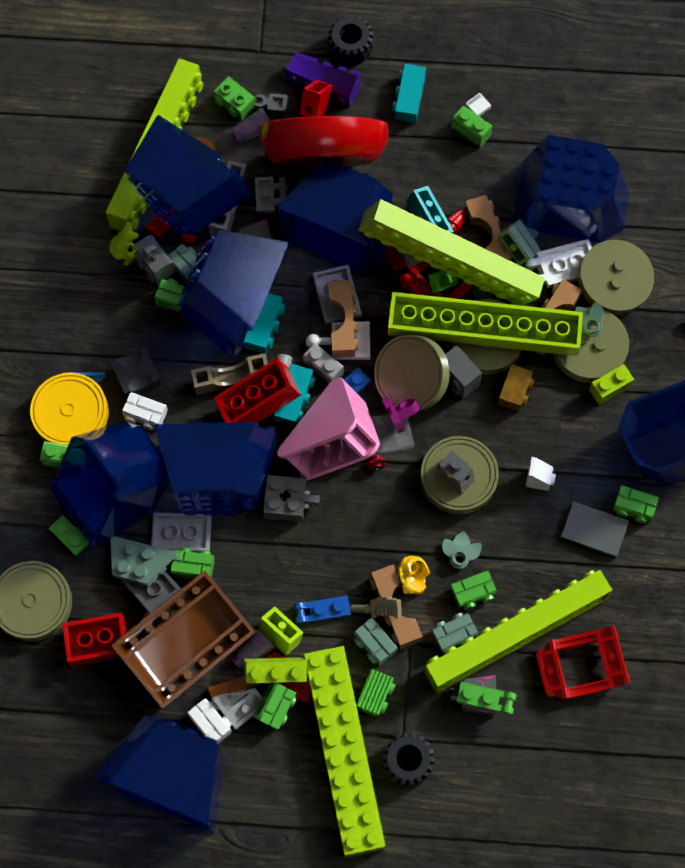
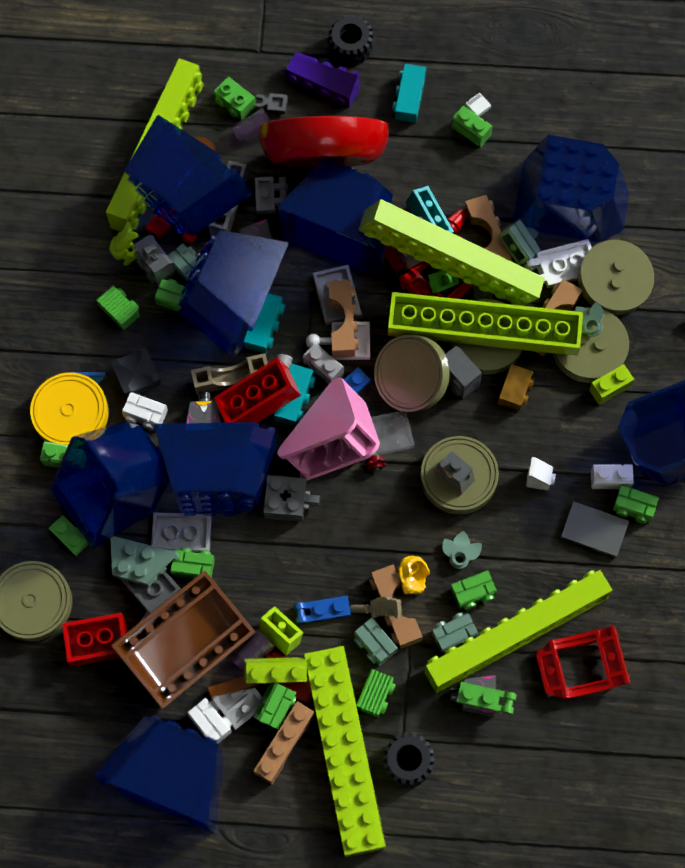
(118, 307): none -> bright green brick
(203, 410): none -> dark grey torso
(283, 742): none -> medium nougat arch
(315, 98): red torso -> none
(400, 411): magenta tile -> none
(611, 476): none -> white brick

